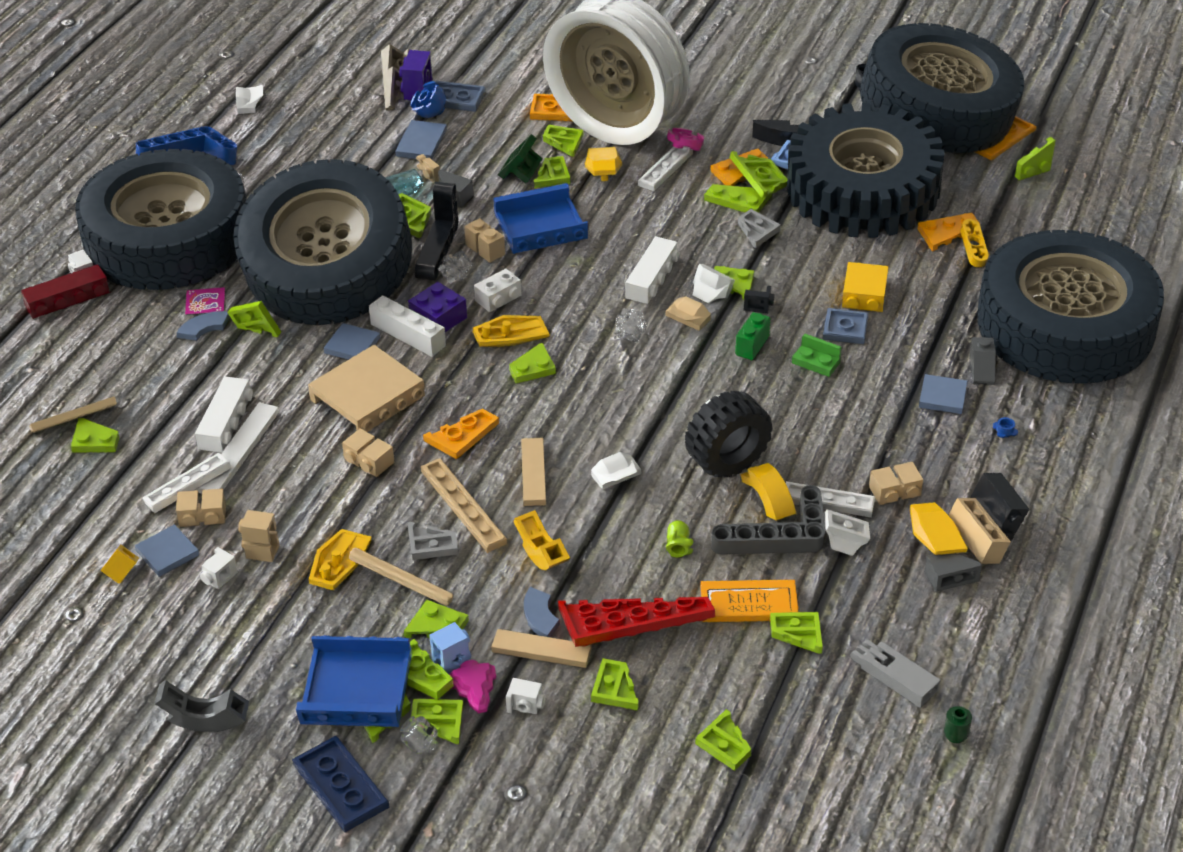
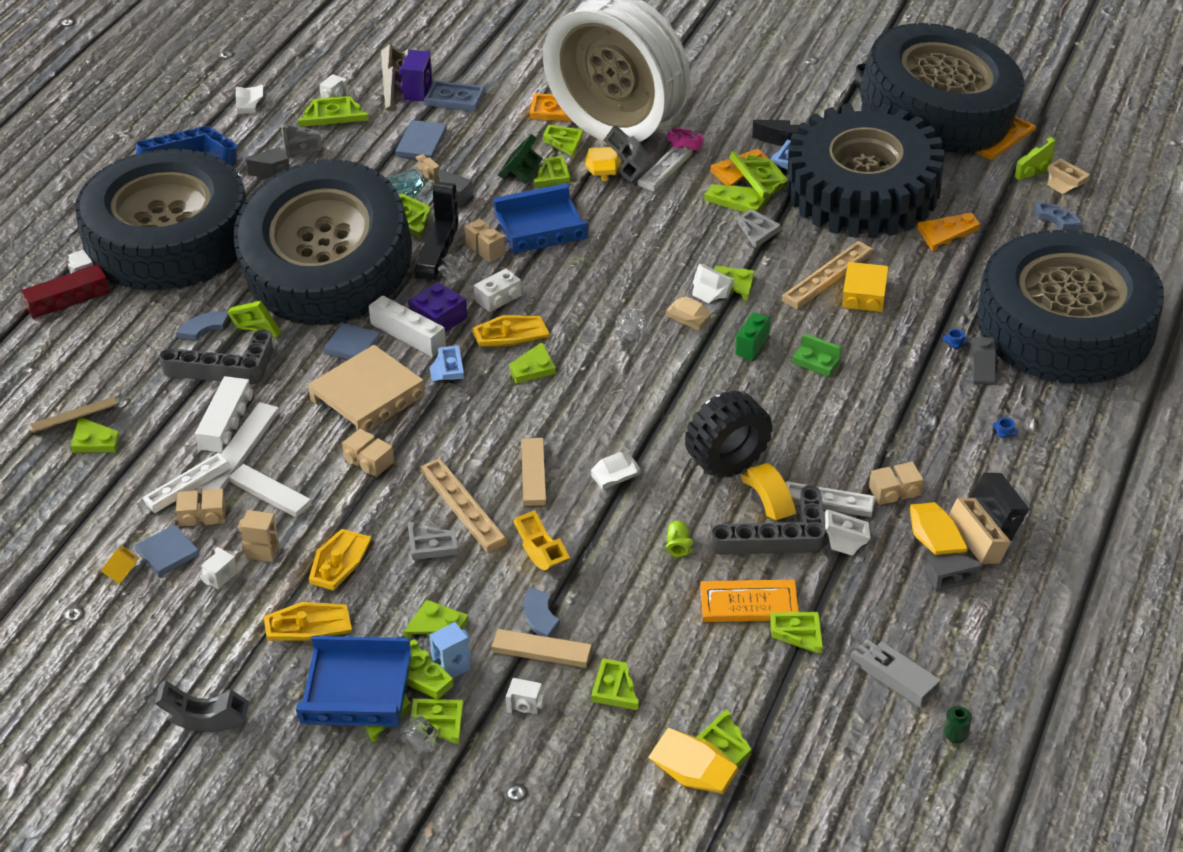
(205, 300): dark pink sticker -> none
(215, 366): none -> dark grey beam
(267, 163): none -> dark grey slope
(270, 490): none -> white tile
(300, 140): none -> light grey wing
(307, 620): none -> yellow piece
(332, 111): none -> lime wing
(333, 87): none -> white brick
(340, 783): dark blue tile -> none
(401, 576): tan axle -> none
(429, 101): blue cylinder -> none
(447, 365): none -> light blue slope
(463, 435): light orange wing -> none
(474, 683): dark pink rock -> none
(628, 617): red wing -> none
(630, 150): none -> dark grey arch
(651, 270): white brick -> none
(693, 762): none -> yellow piece
(758, 301): black bracket -> none
(826, 275): none -> tan tile
(845, 326): sand blue tile -> none
(943, 394): sand blue tile -> none
(955, 338): none -> blue plate
(972, 250): yellow beam -> none
(1059, 216): none -> sand blue tile
(1065, 176): none -> tan slope

